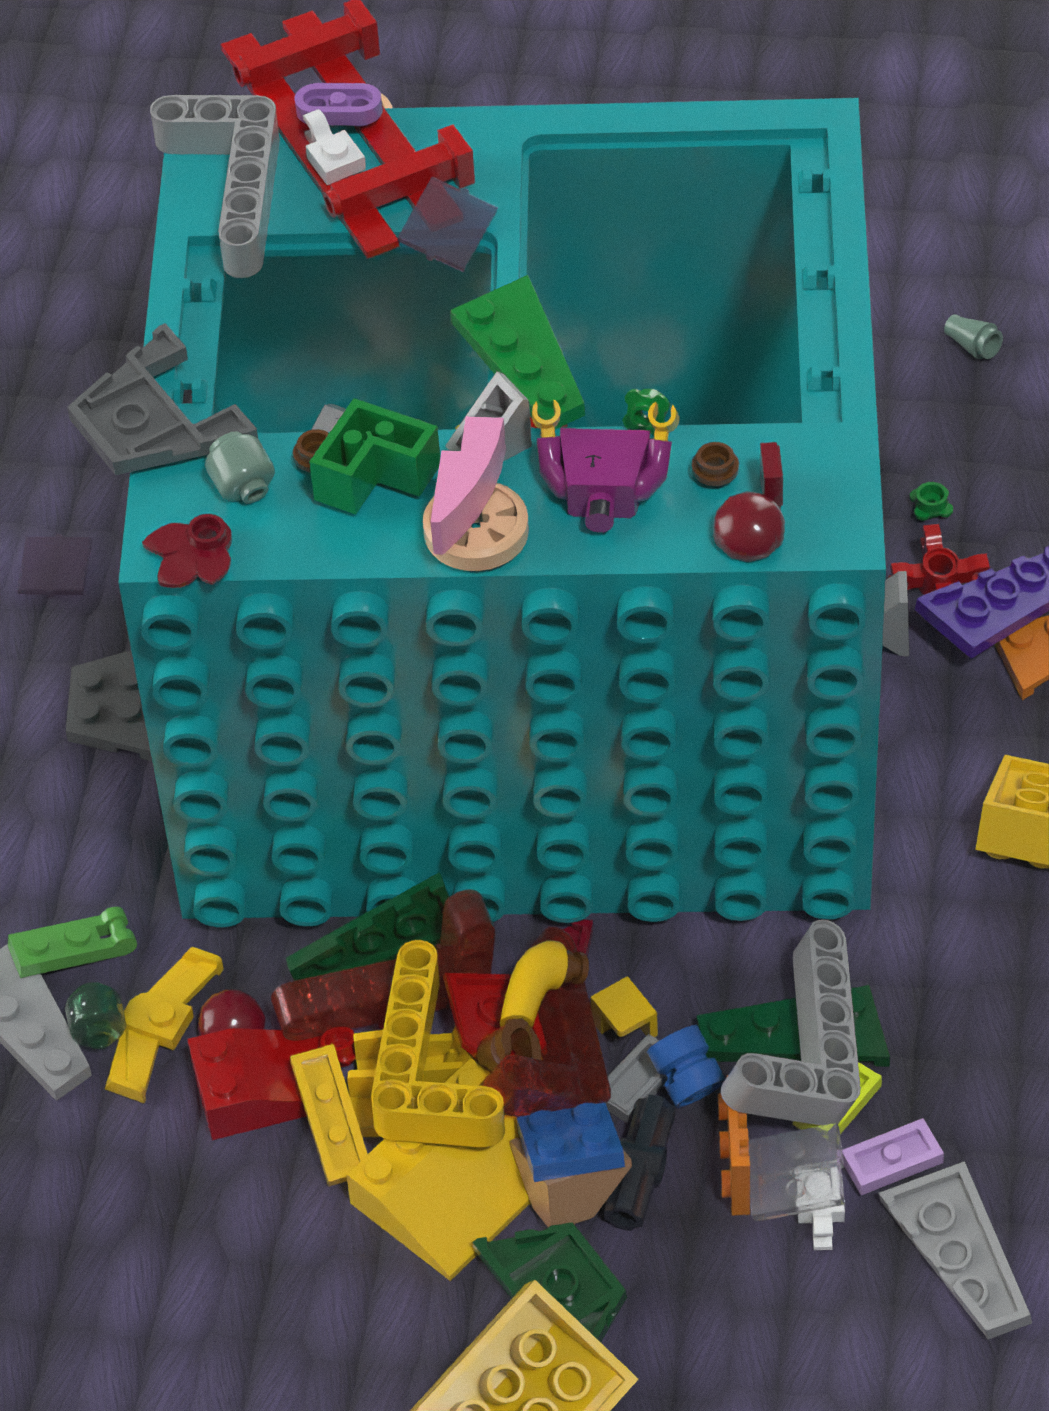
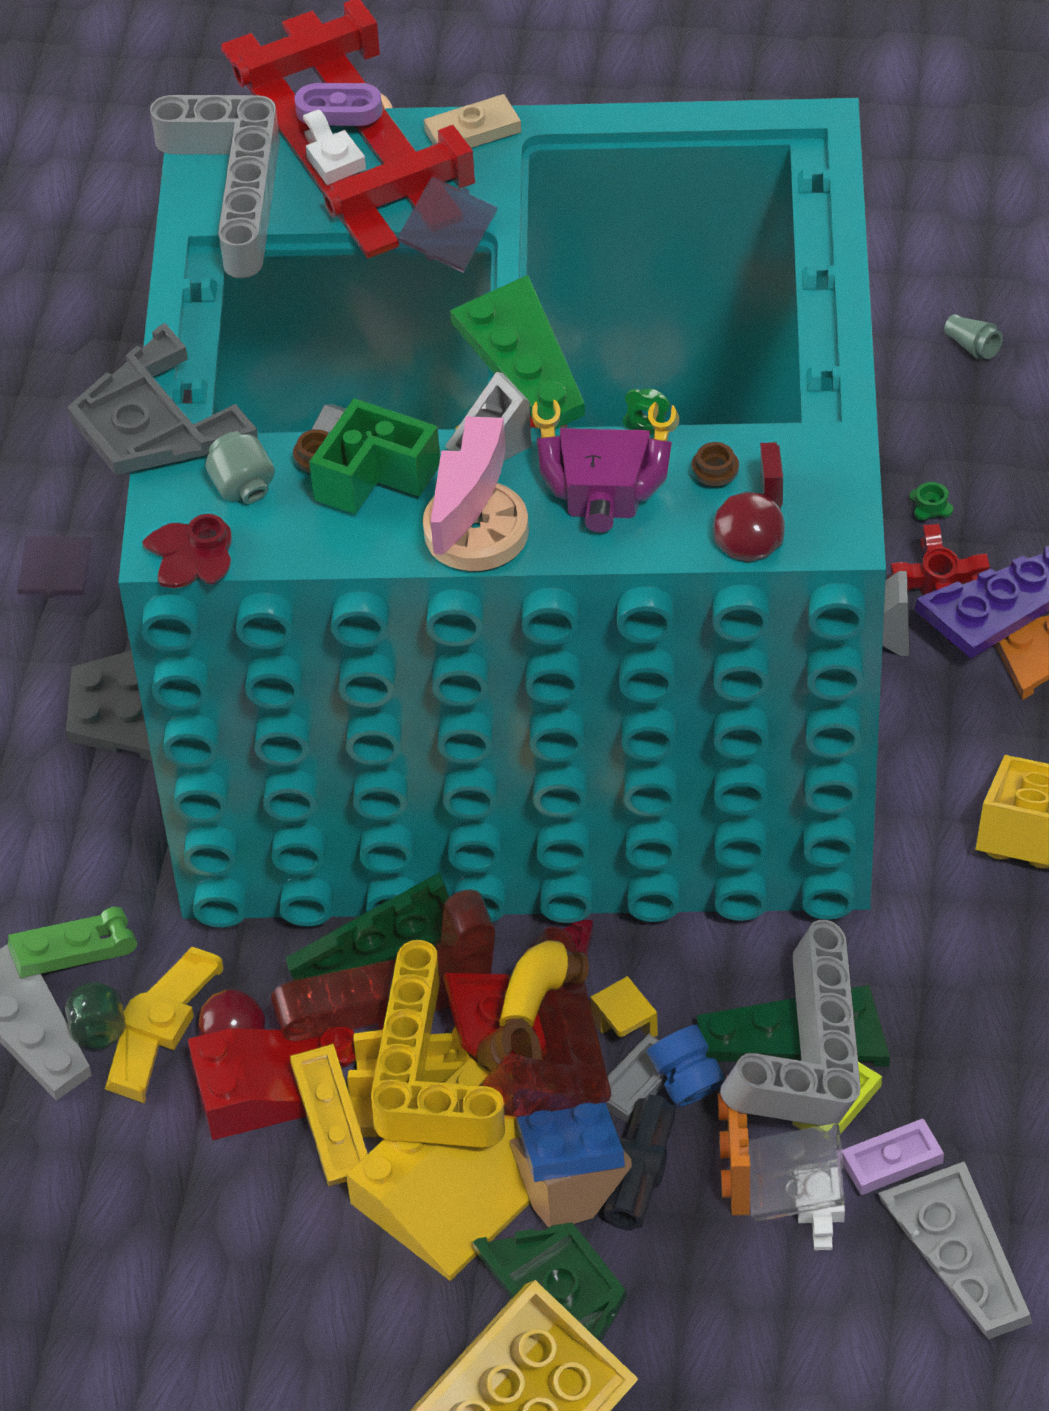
(477, 122): none -> tan plate

